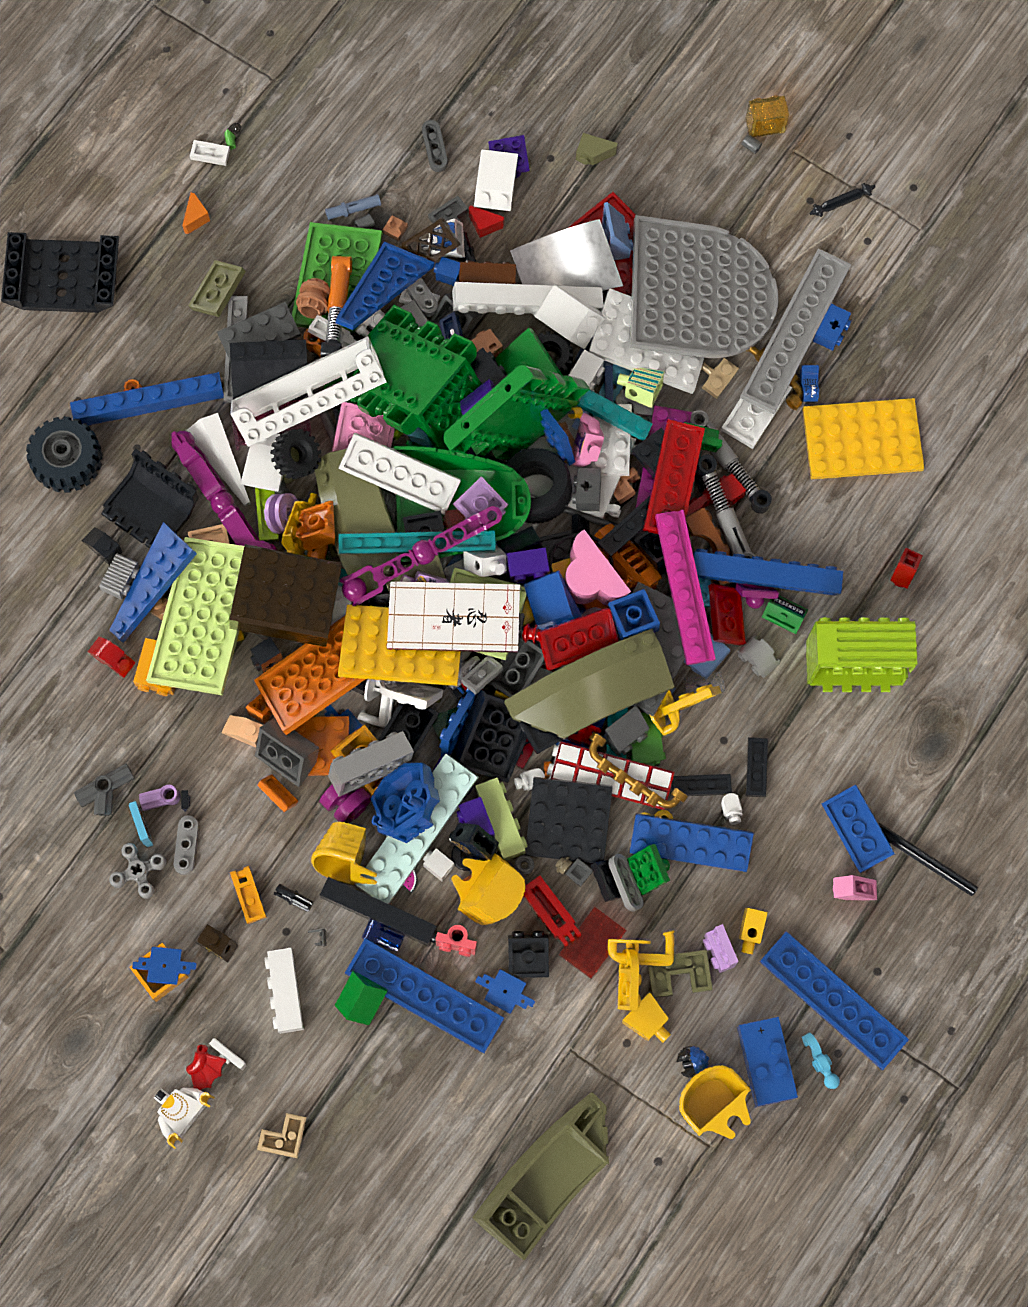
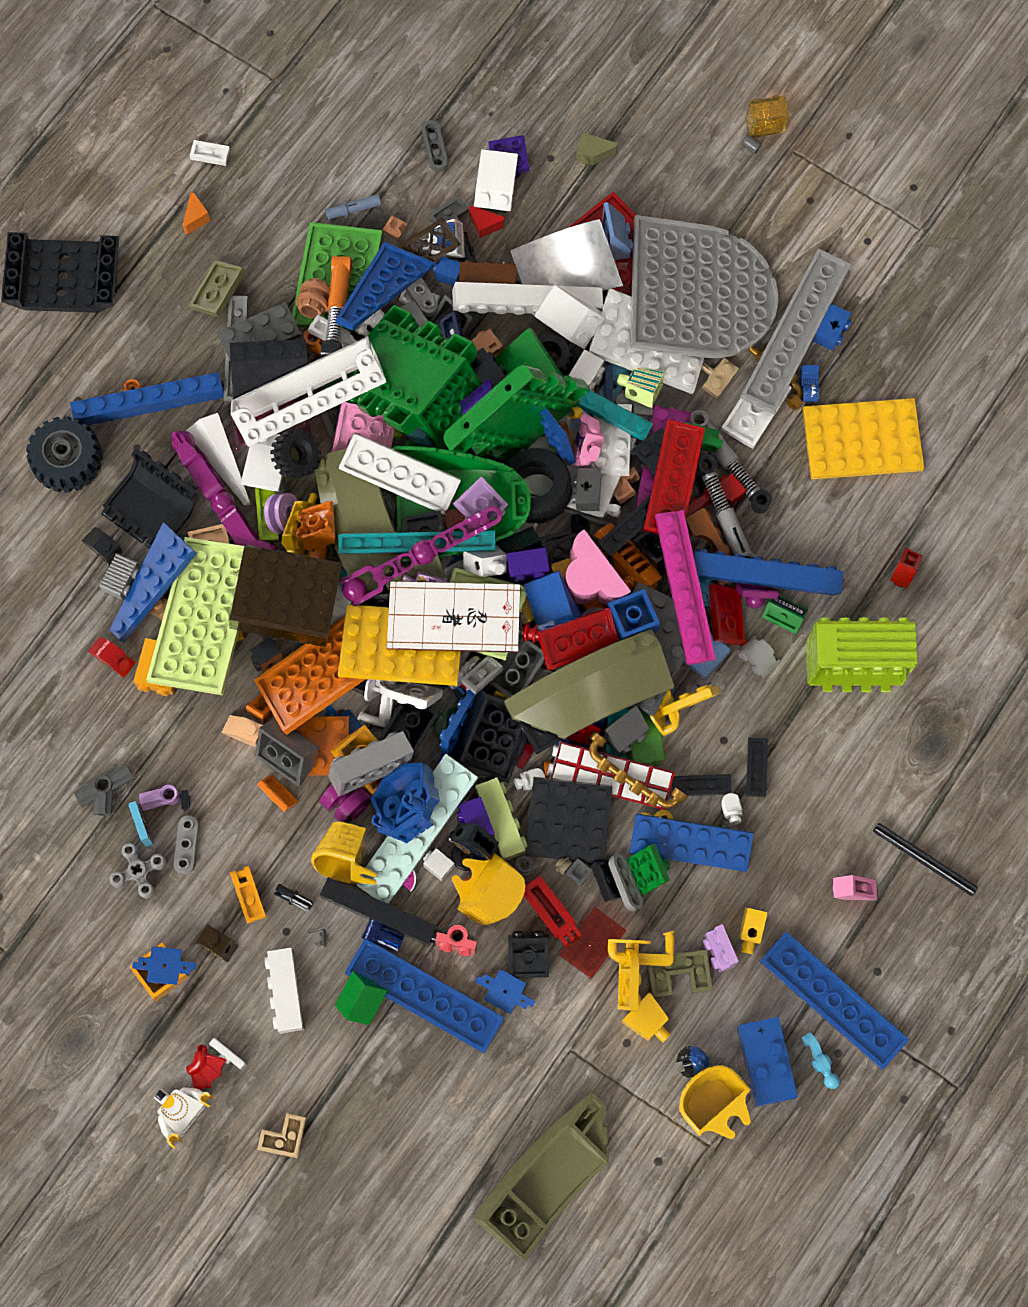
(231, 133): arm -> none
(365, 222): dark grey hinge -> none
(842, 200): black wheel -> none
(858, 828): blue plate -> none

